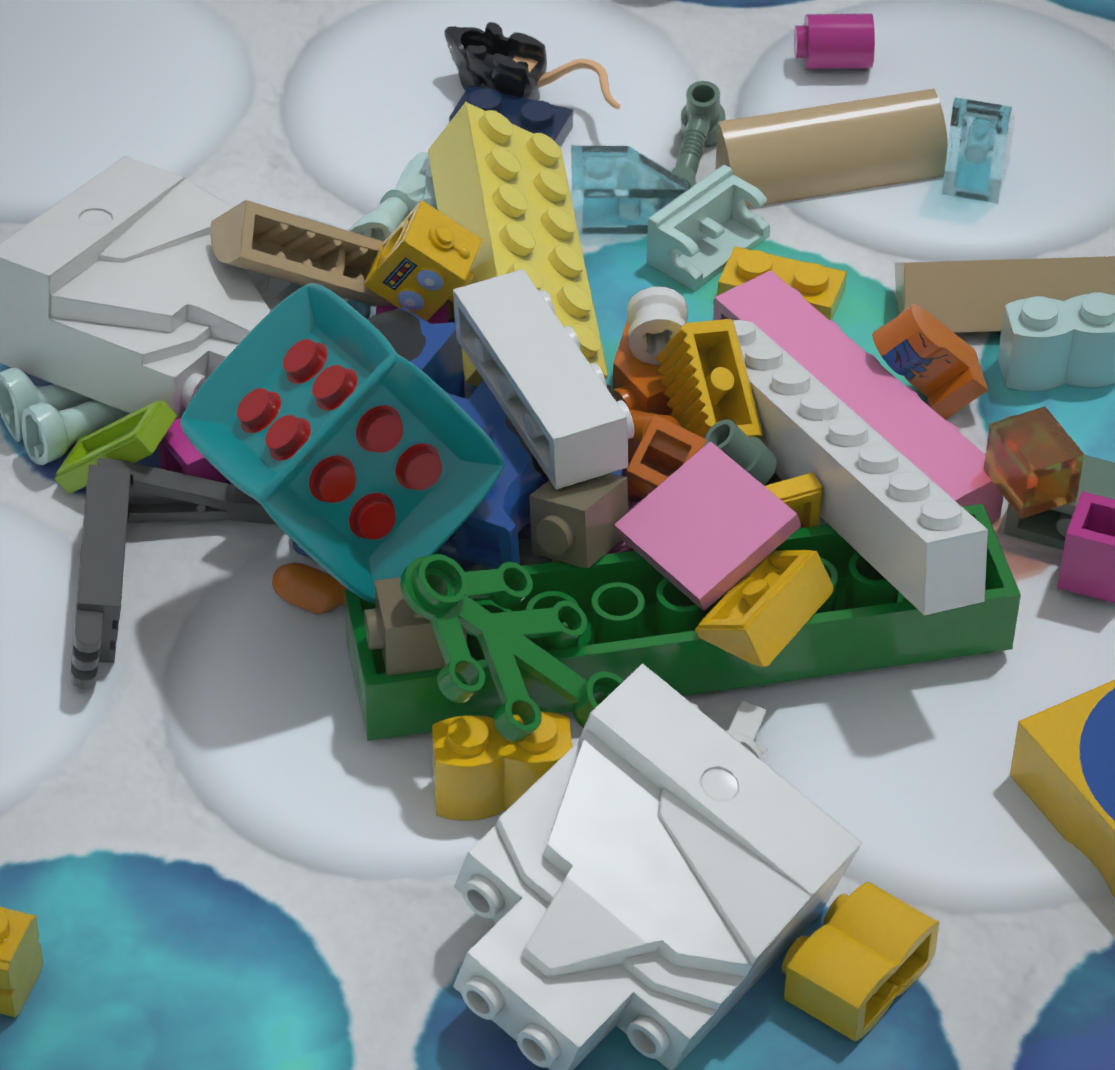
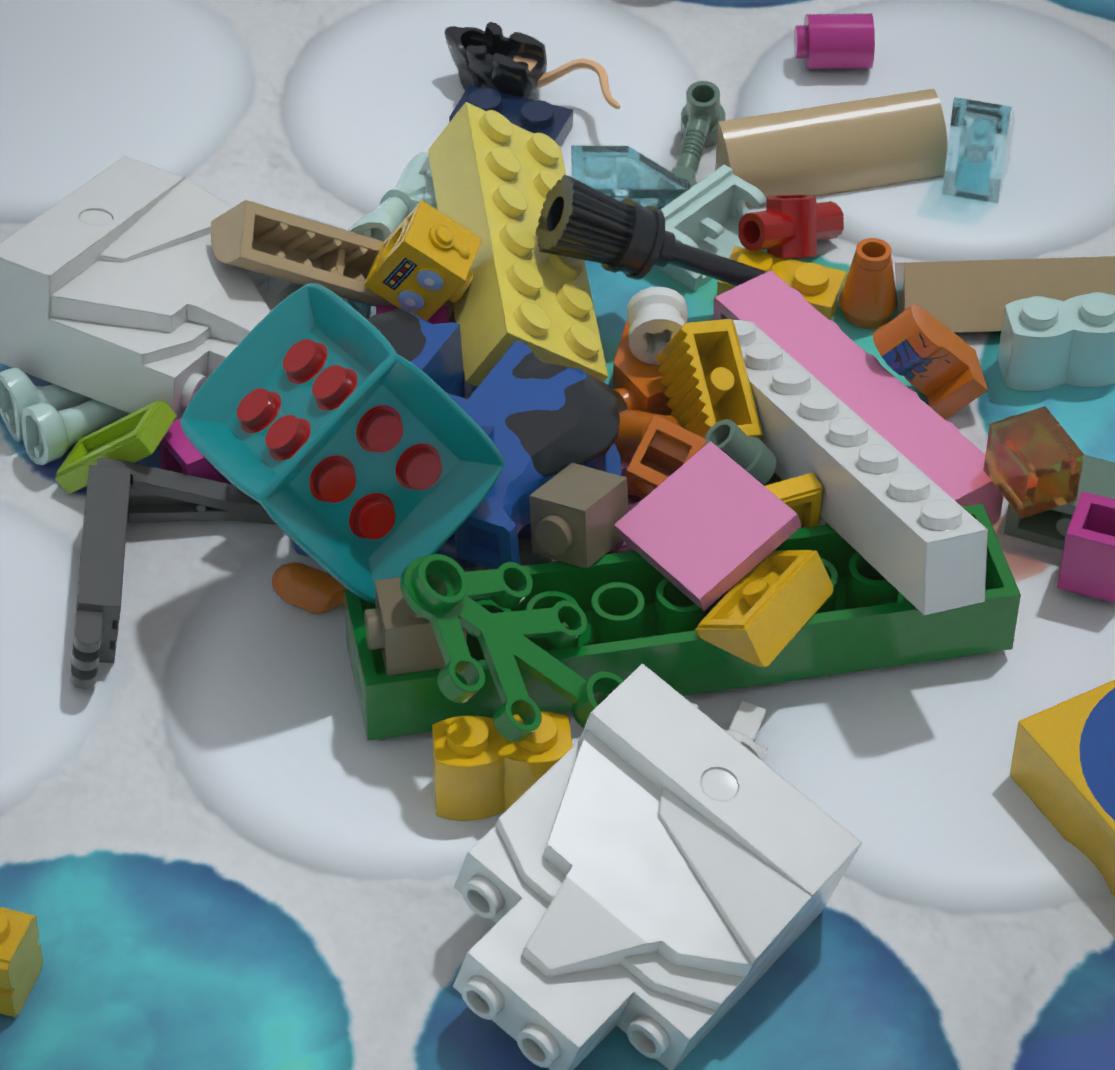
(542, 379): white brick -> none
(622, 236): none -> black piece
(791, 226): none -> red axle
(859, 959): yellow brick -> none
(870, 286): none -> orange cone

